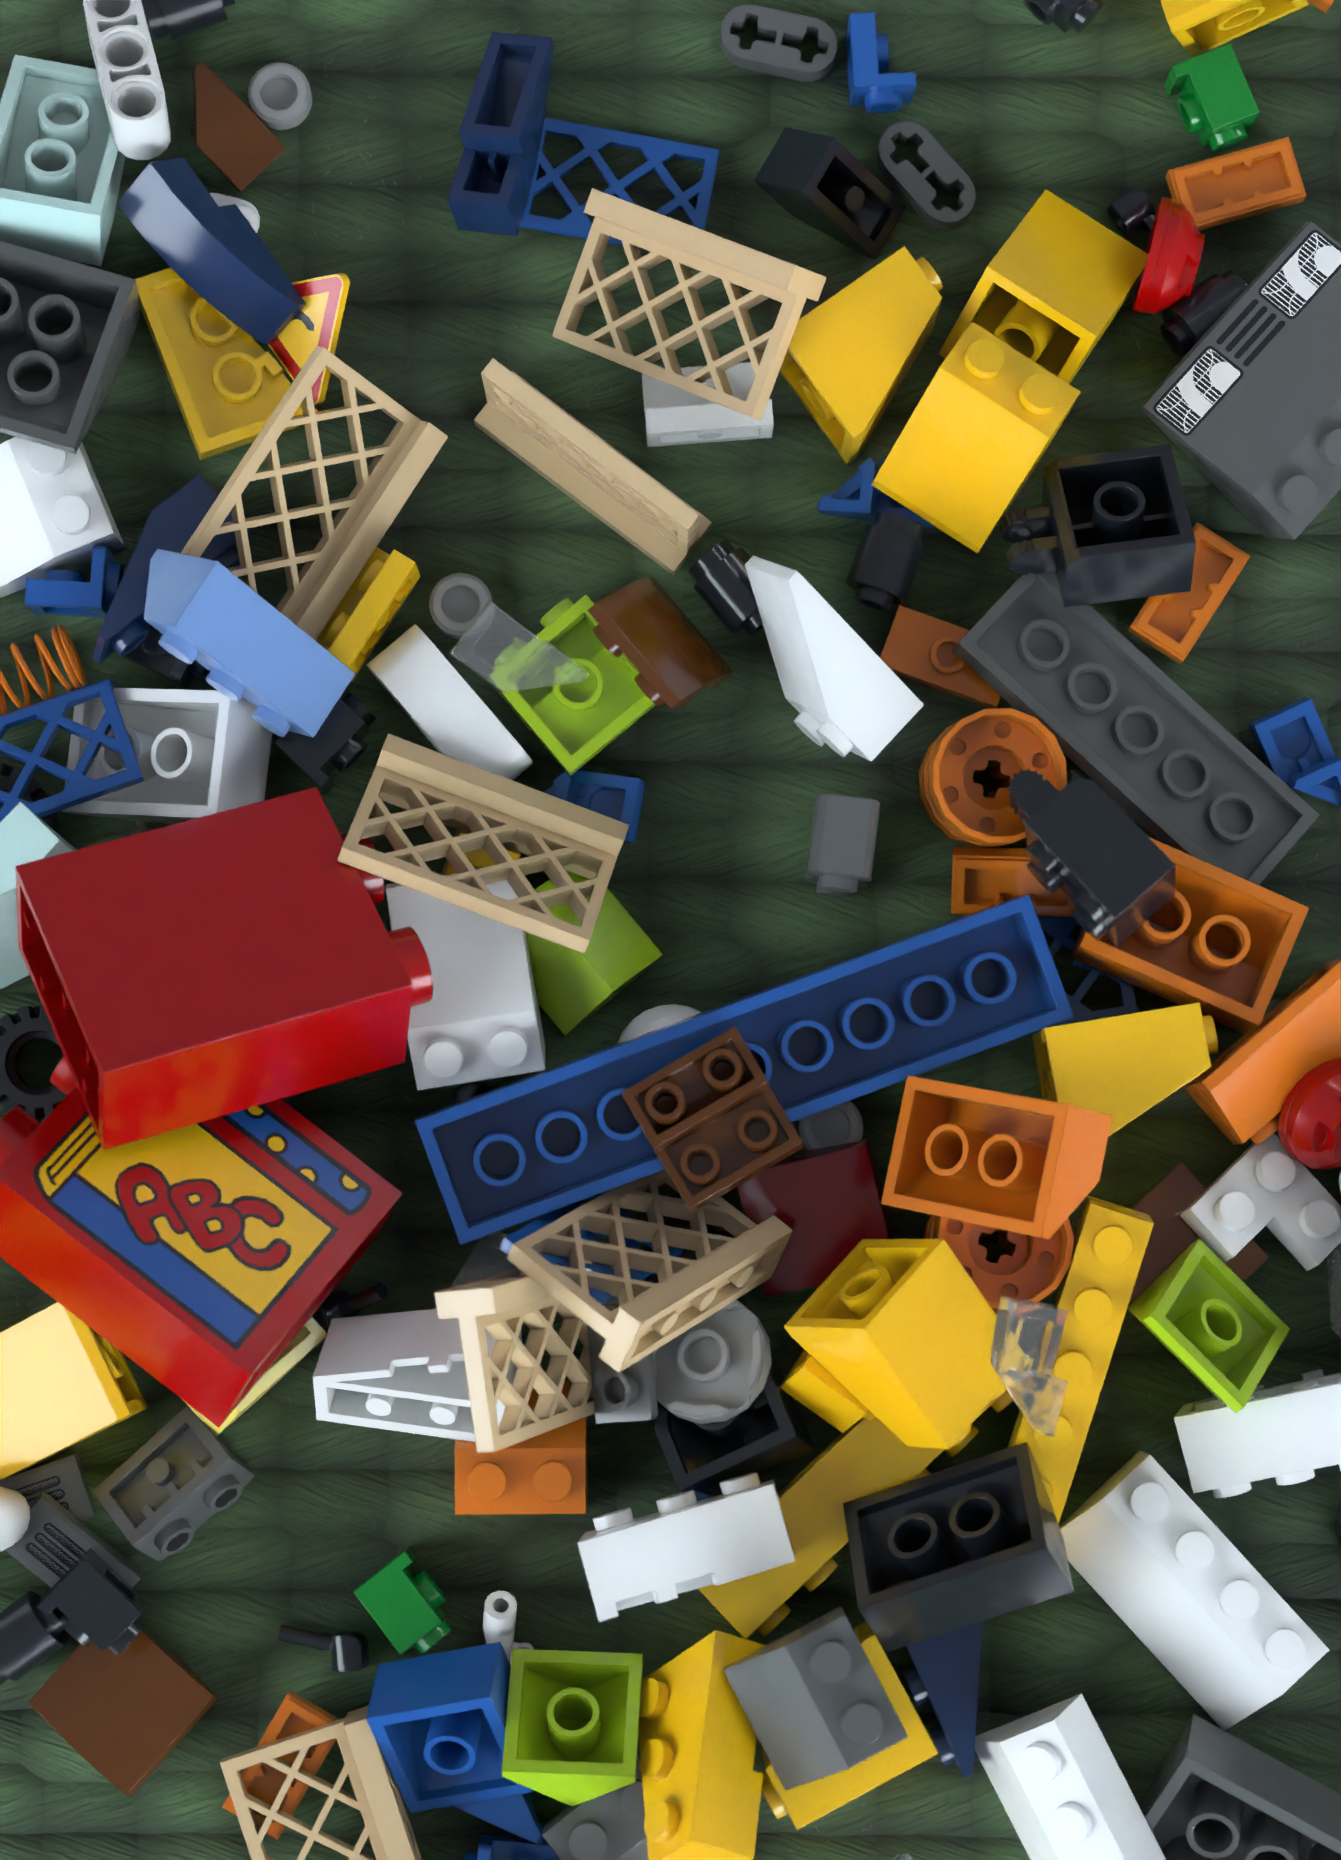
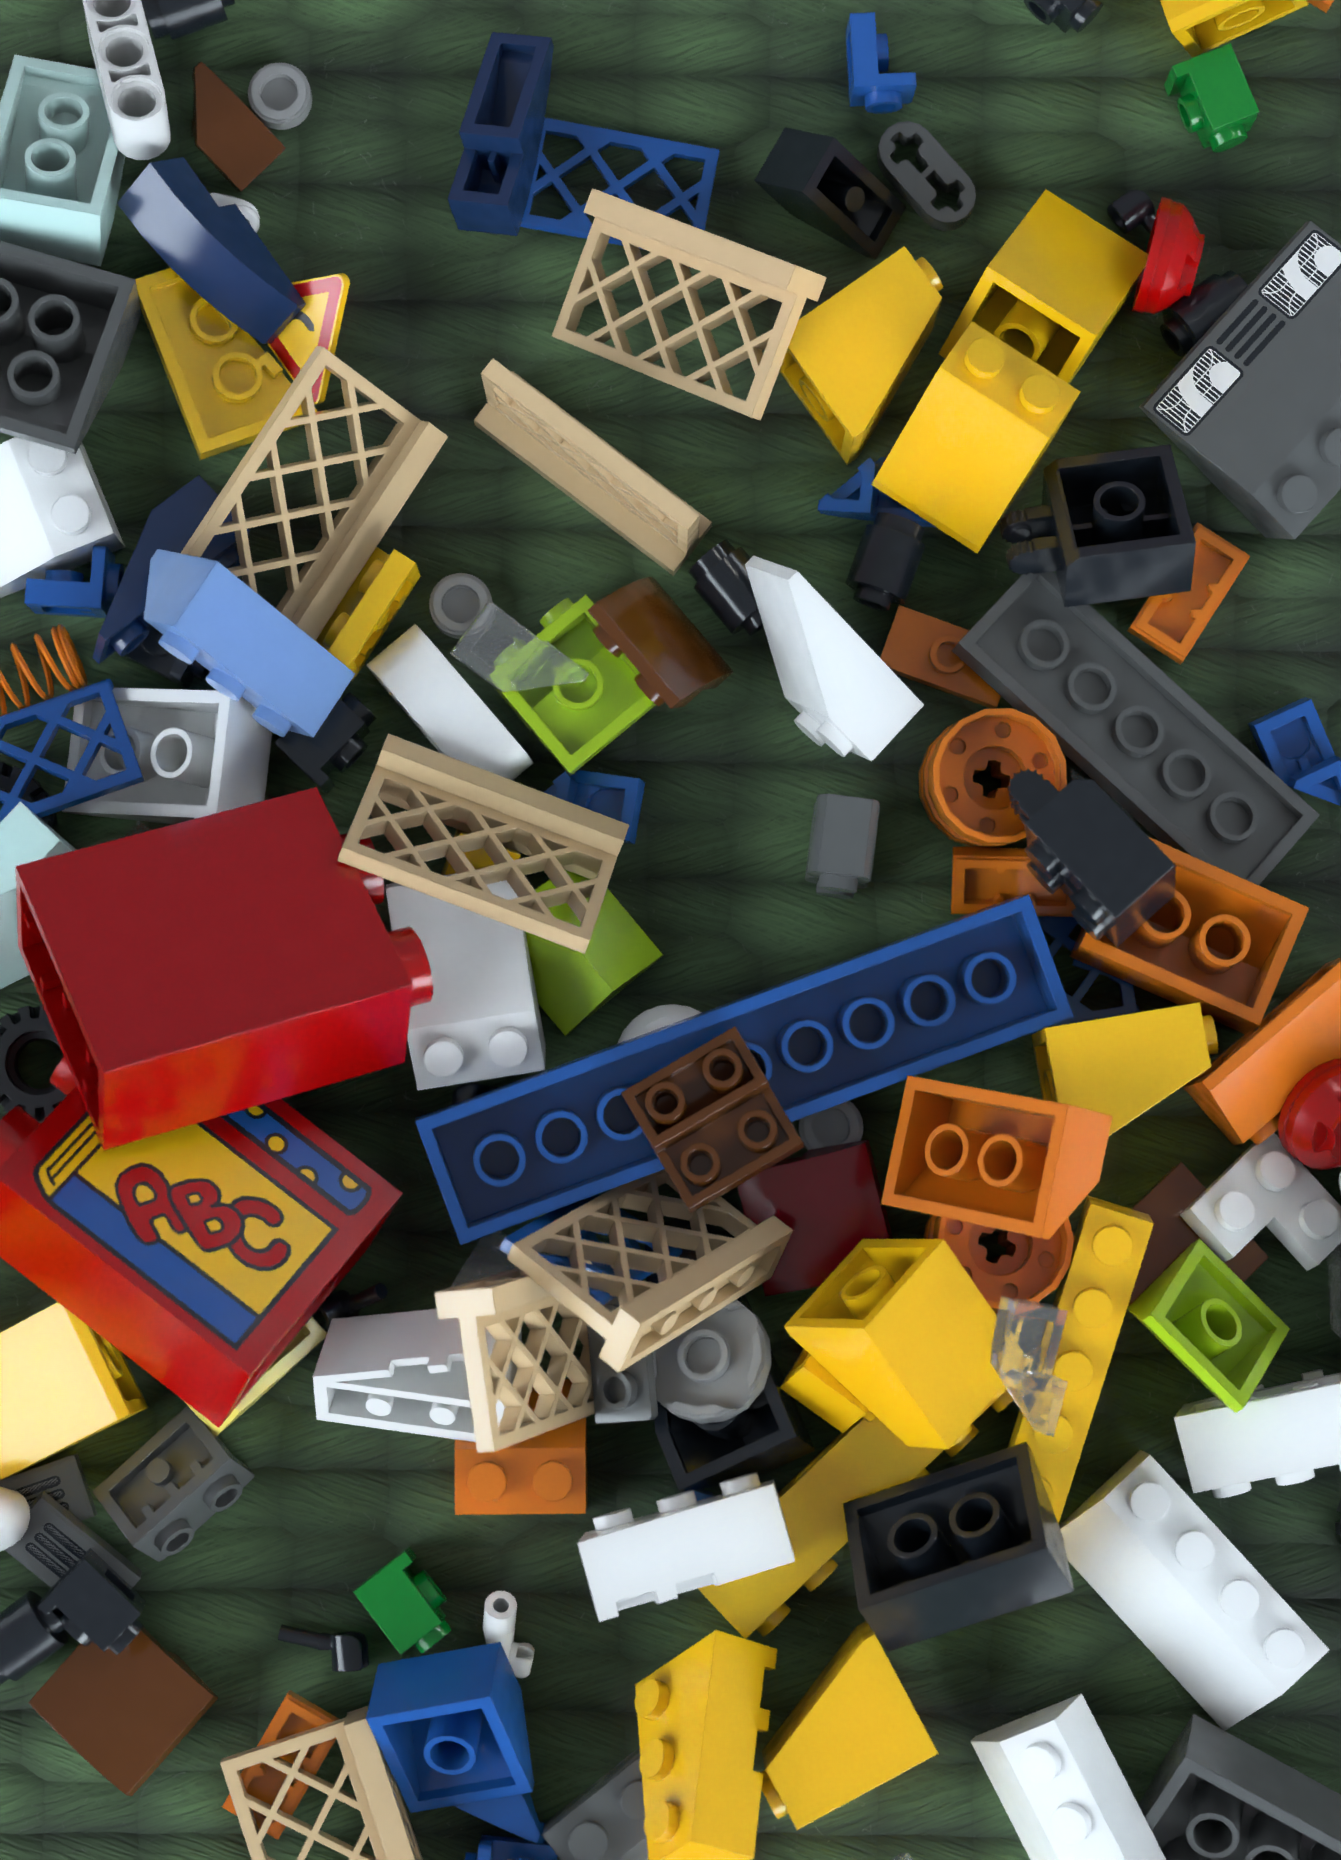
(572, 1722): lime slope -> none
(685, 418): white panel -> none
(781, 28): dark grey beam -> none
(815, 1701): dark grey slope -> none
(948, 1676): dark blue slope -> none
(1238, 184): orange plate -> none

